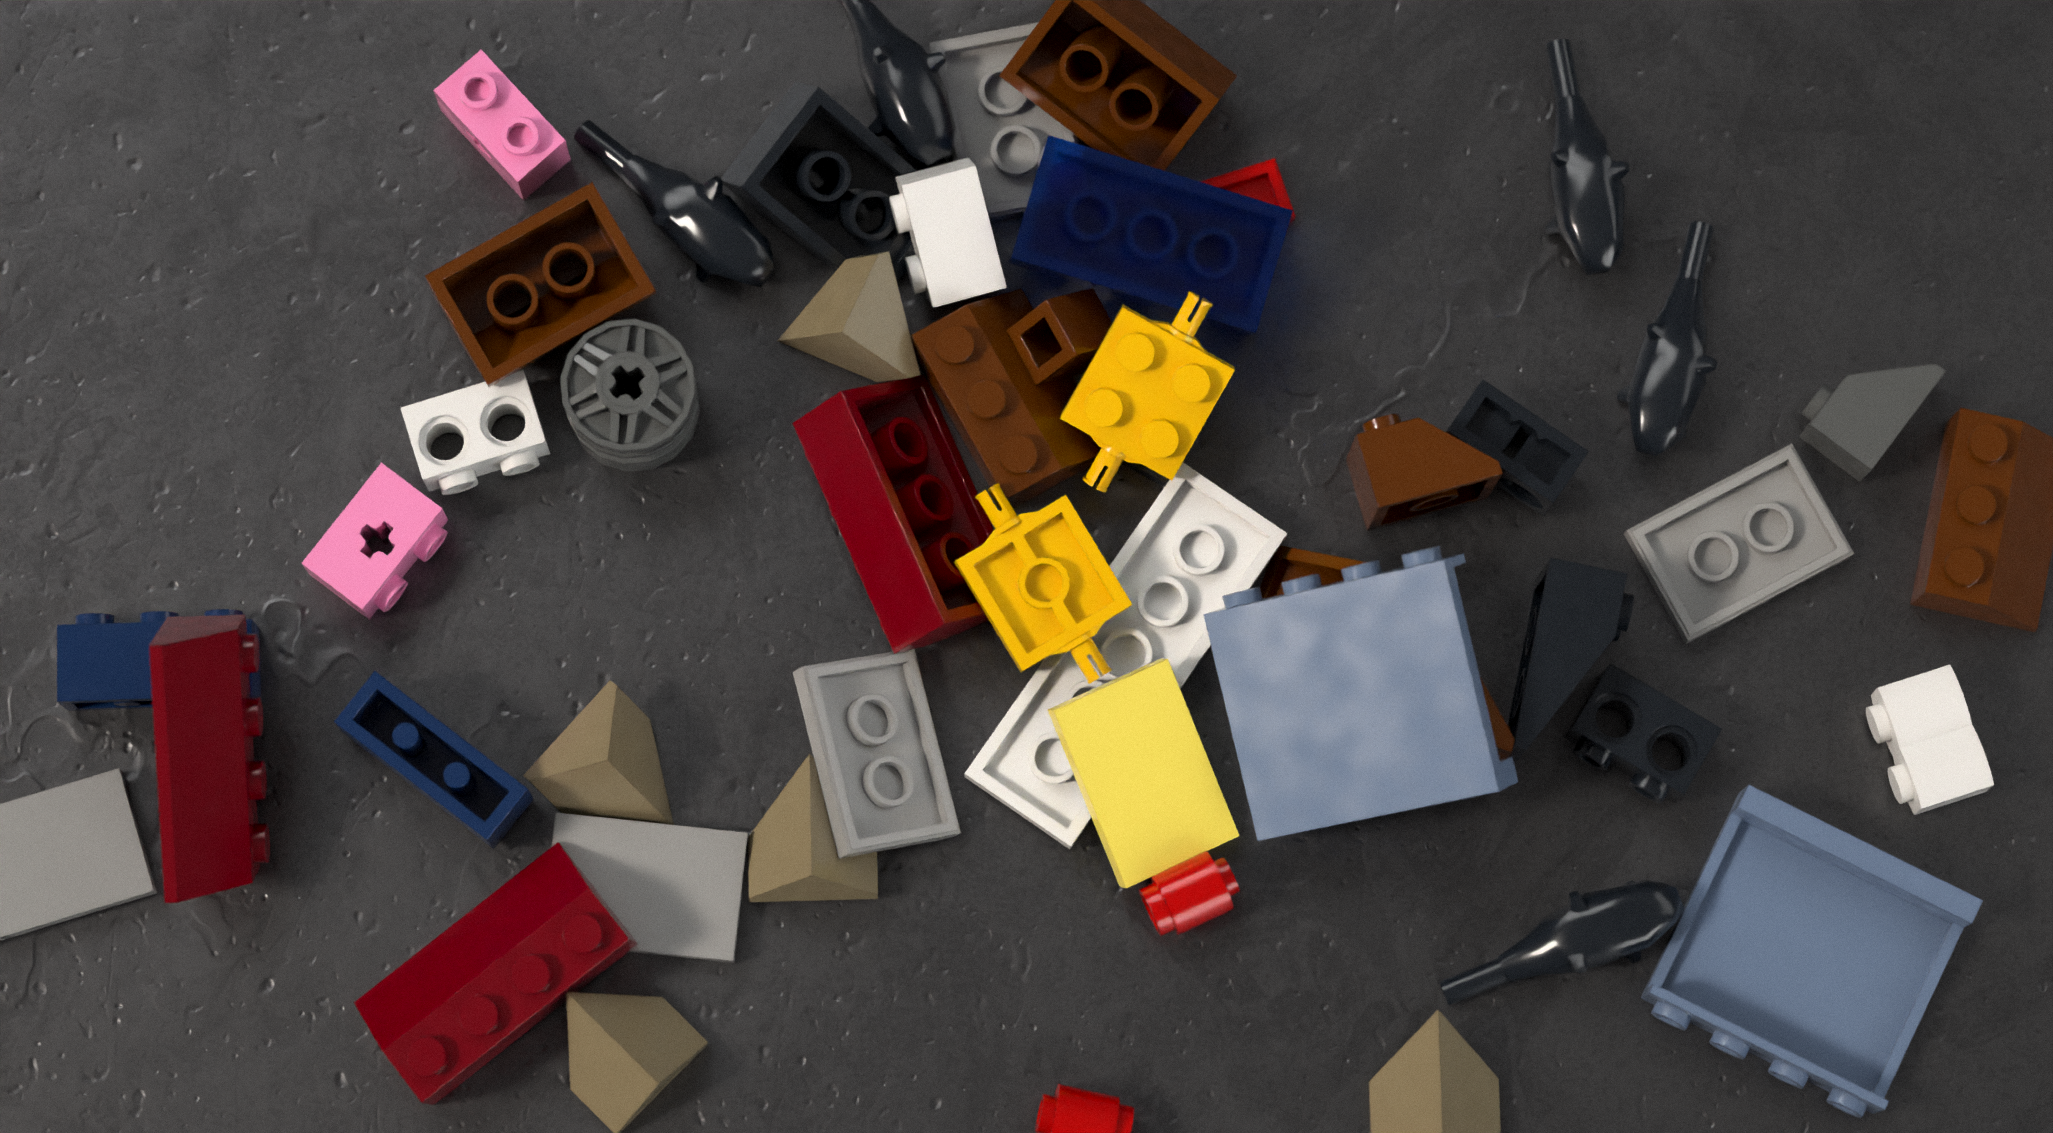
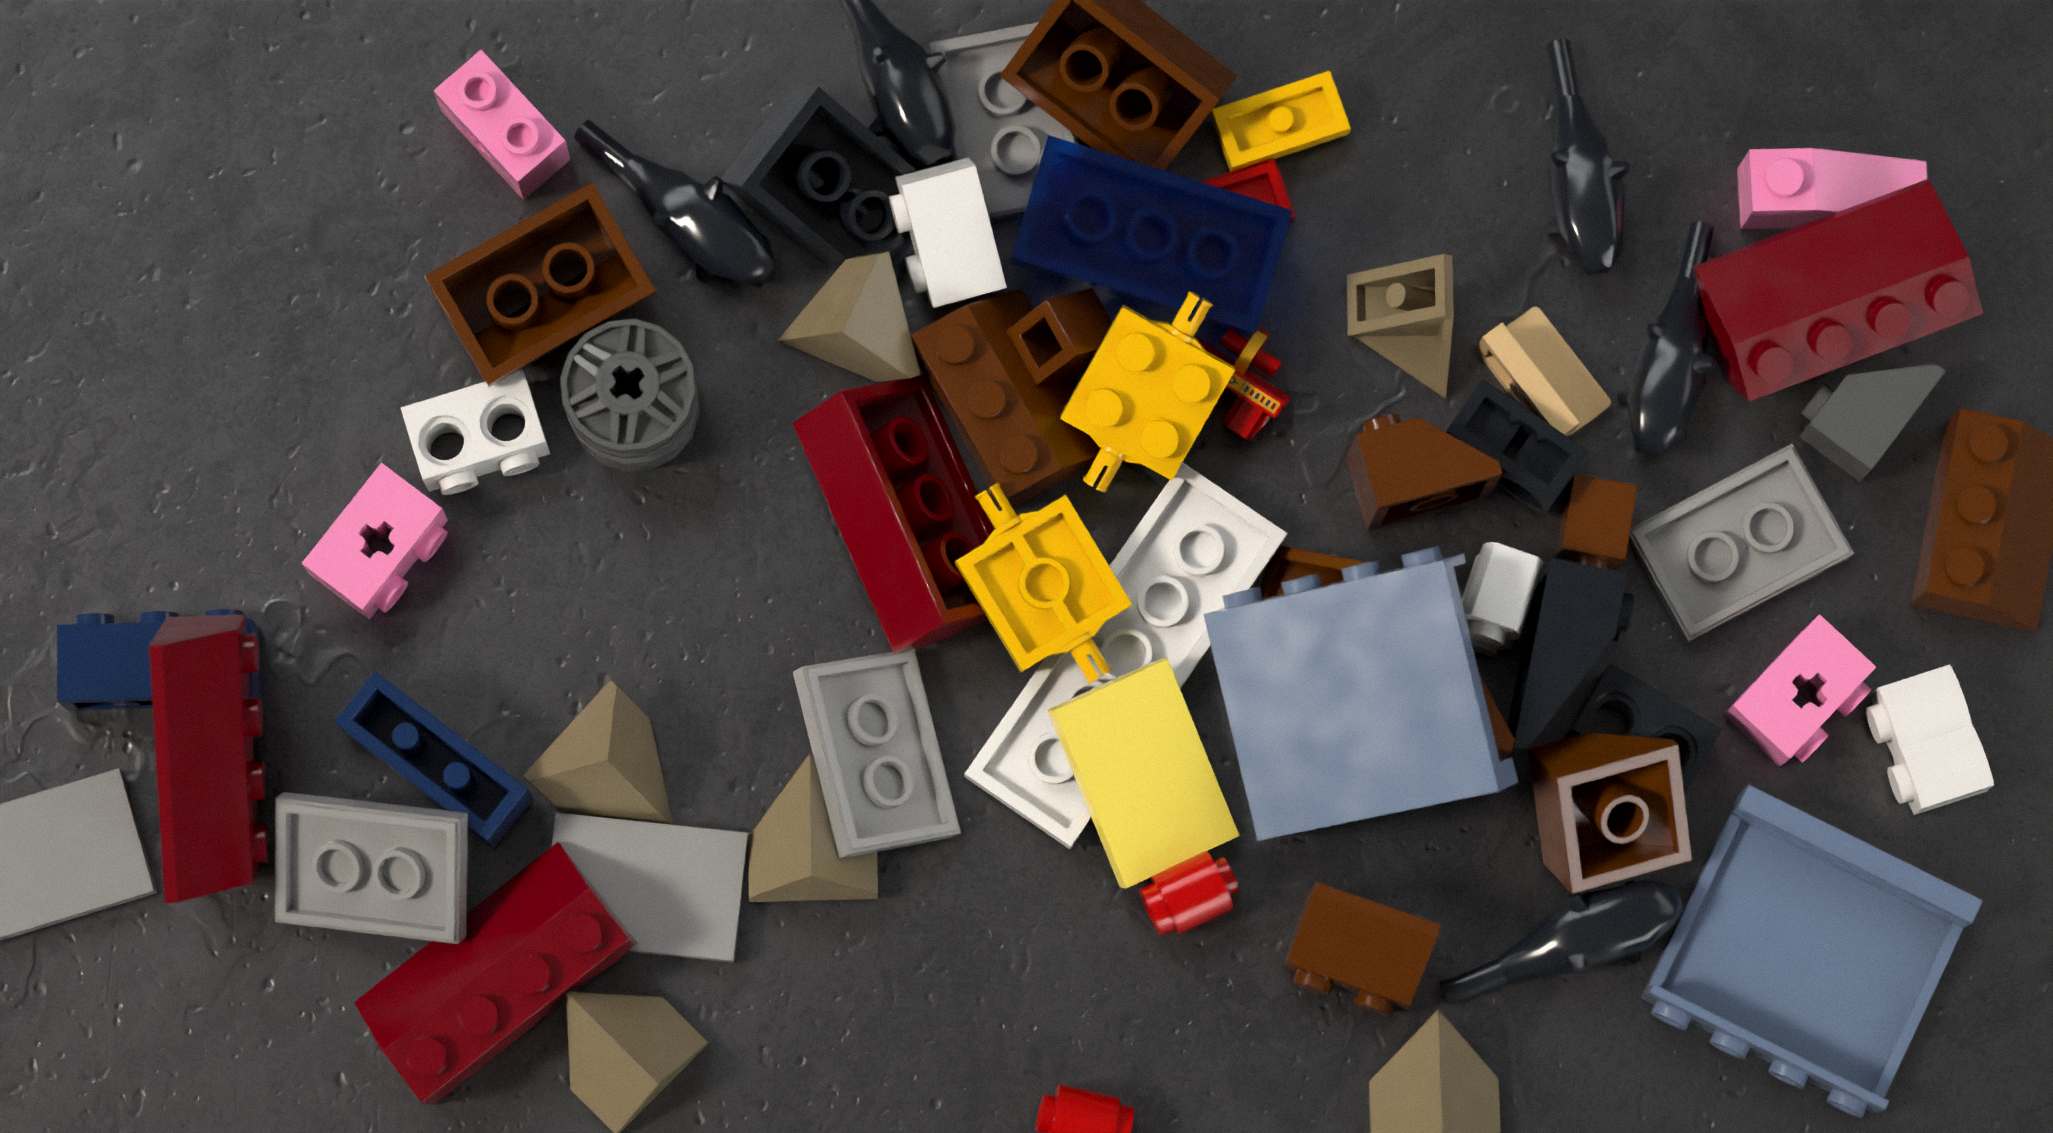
(371, 867): none -> light grey tile
(1256, 397): none -> red hips
(1280, 121): none -> yellow plate
(1359, 949): none -> reddish brown slope
(1406, 316): none -> dark tan slope
(1499, 596): none -> white brick
(1543, 372): none -> tan panel
(1596, 522): none -> reddish brown brick
(1609, 807): none -> reddish brown slope
(1810, 183): none -> bright pink slope
(1814, 657): none -> bright pink brick
(1836, 291): none -> dark red slope

